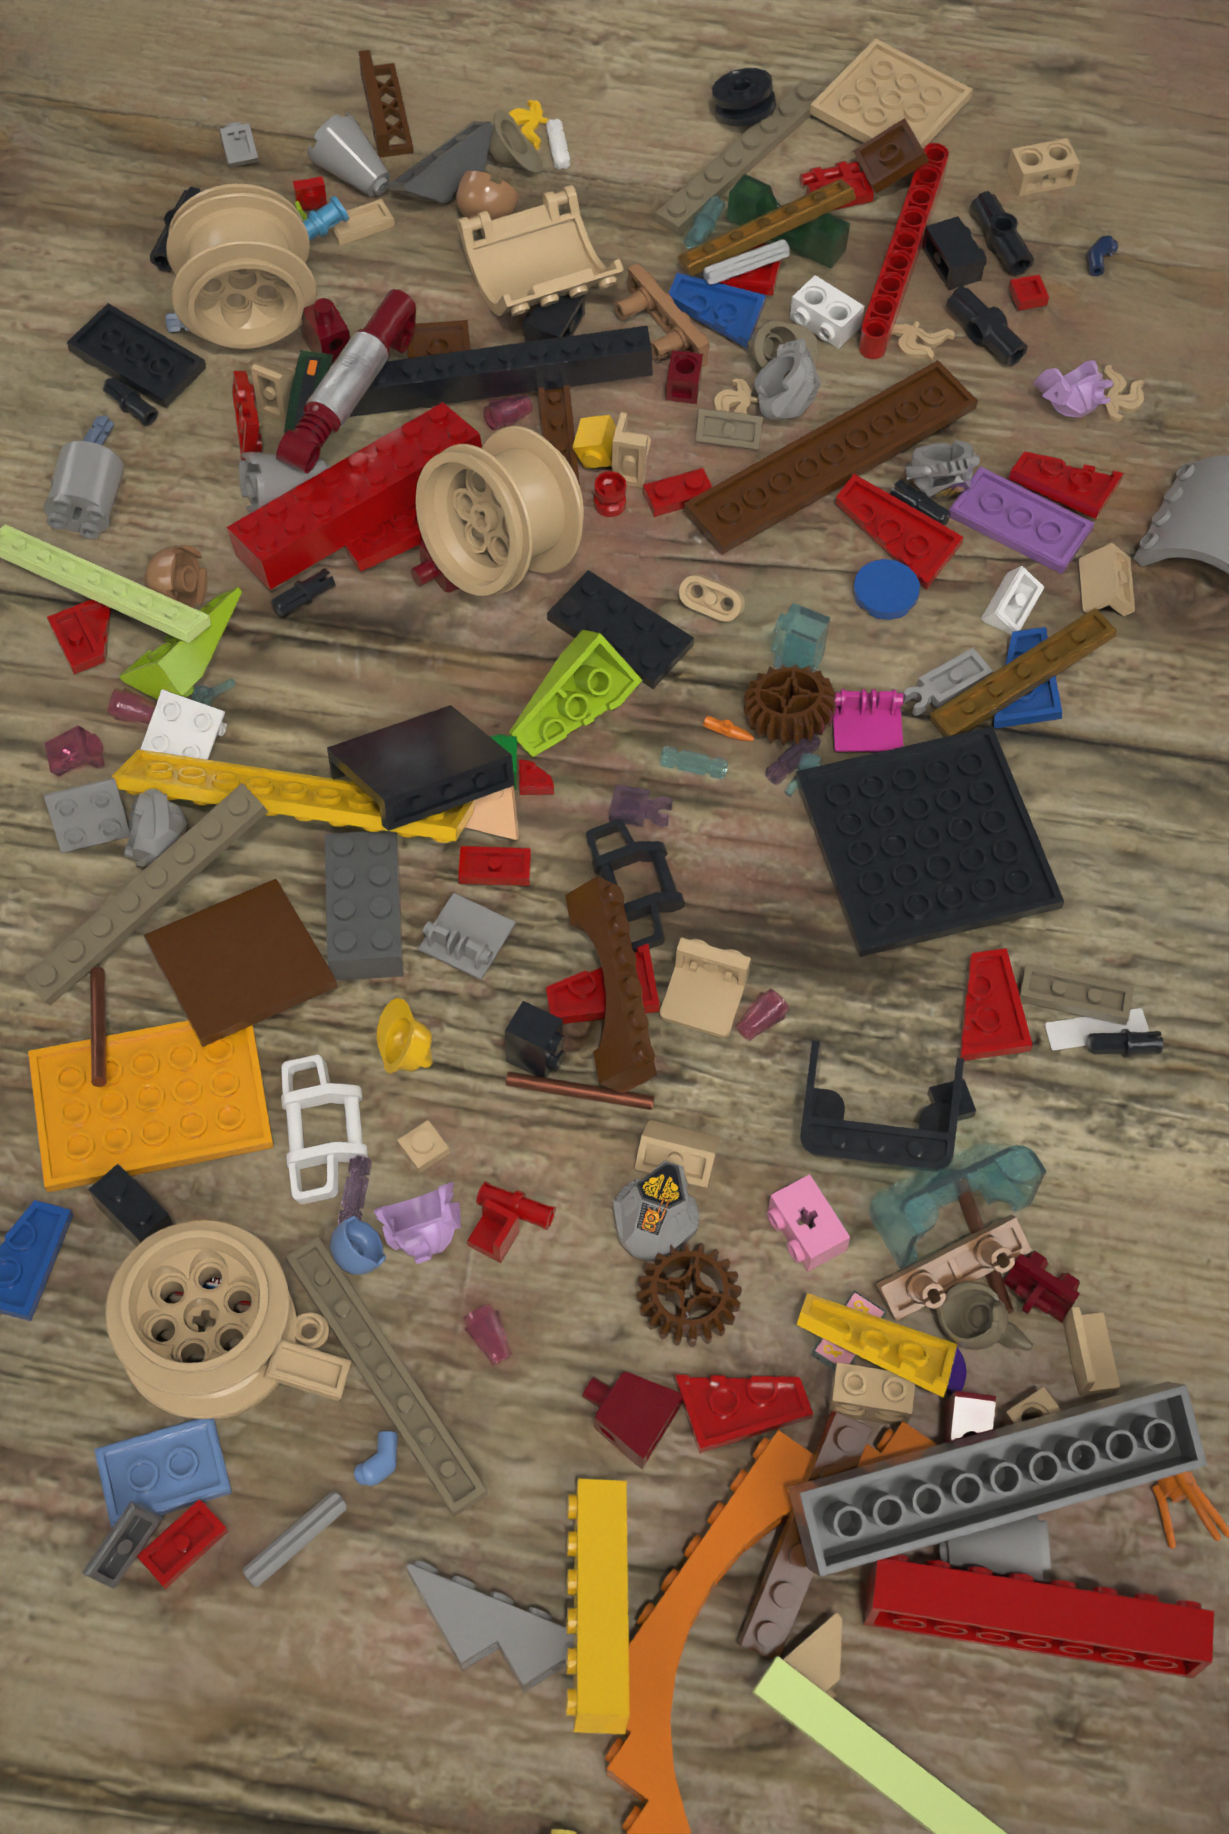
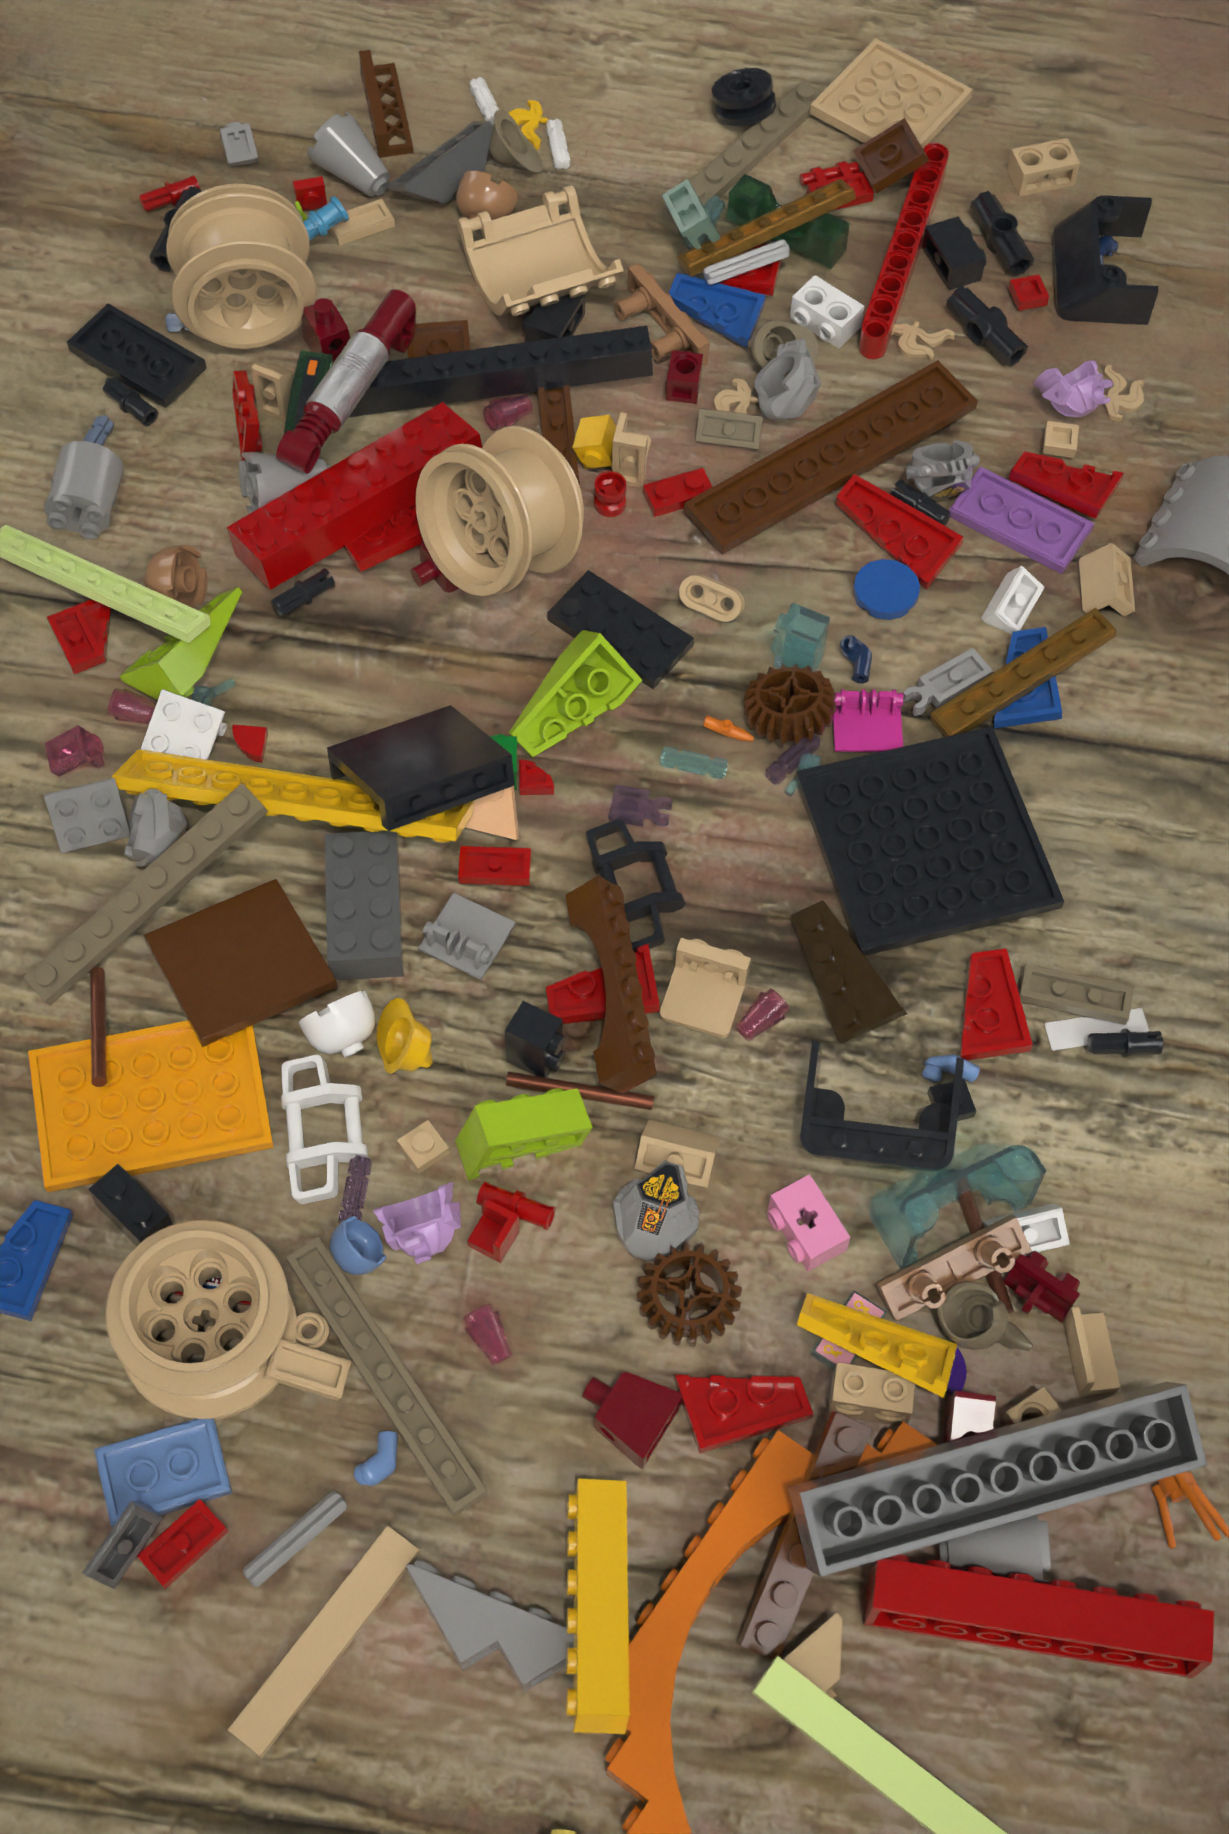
(167, 195): none -> red axle
(251, 740): none -> red tile
(323, 1642): none -> tan tile
(341, 1025): none -> white cylinder
(484, 98): none -> white axle
(520, 1127): none -> lime wedge
(690, 213): none -> sand green hinge
(847, 982): none -> dark brown wing
(859, 656): none -> dark blue arm
(937, 1065): none -> medium blue arm
(1042, 1227): none -> white slope
(1060, 439): none -> tan plate
(1082, 284): none -> black windscreen

